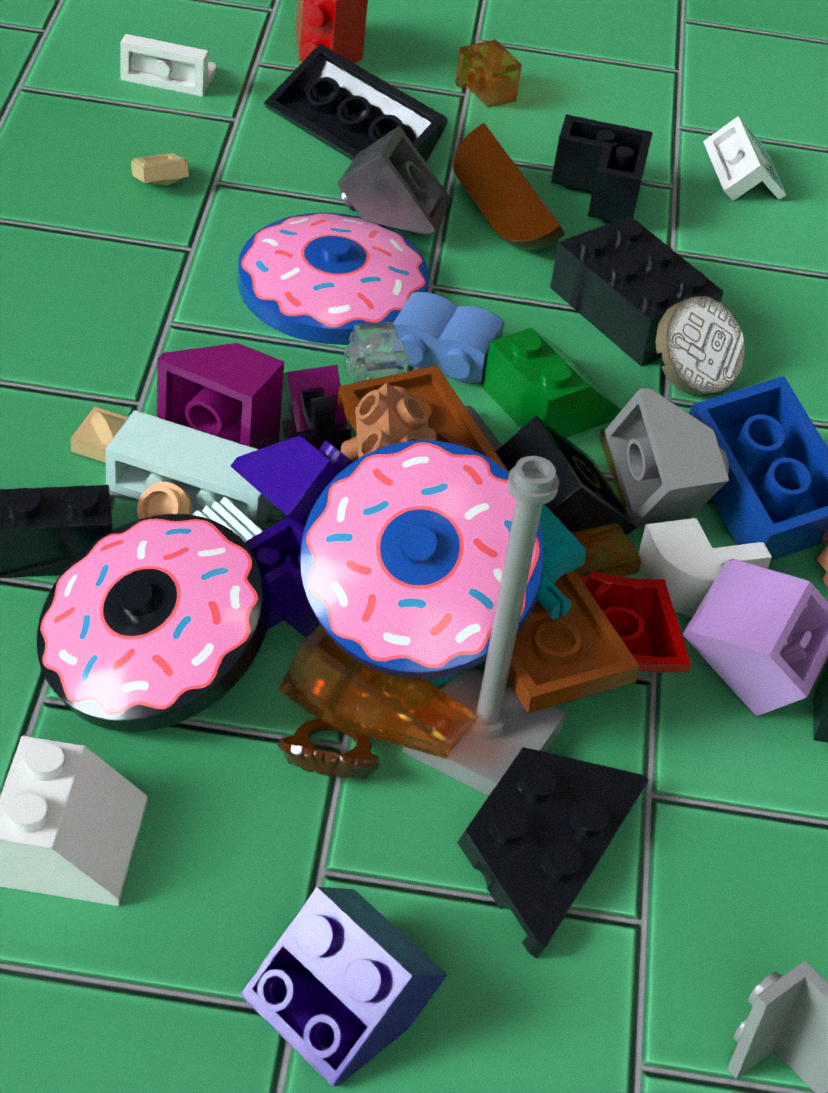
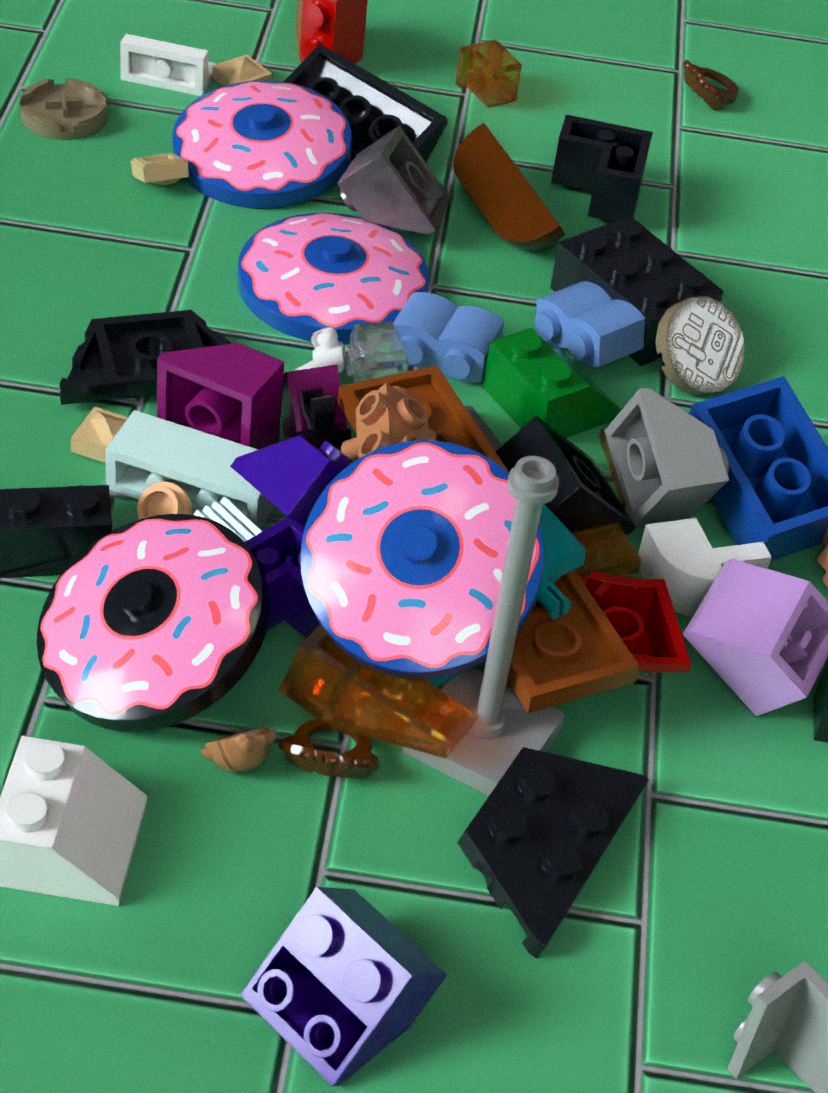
(63, 109): none -> dark tan tile
(123, 353): none -> black wing
(240, 70): none -> tan tile
(240, 750): none -> medium nougat animal
(263, 143): none -> dish
(327, 350): none -> white arm
(590, 324): none -> medium blue brick
(712, 95): none -> reddish brown piece
(741, 160): white panel -> none

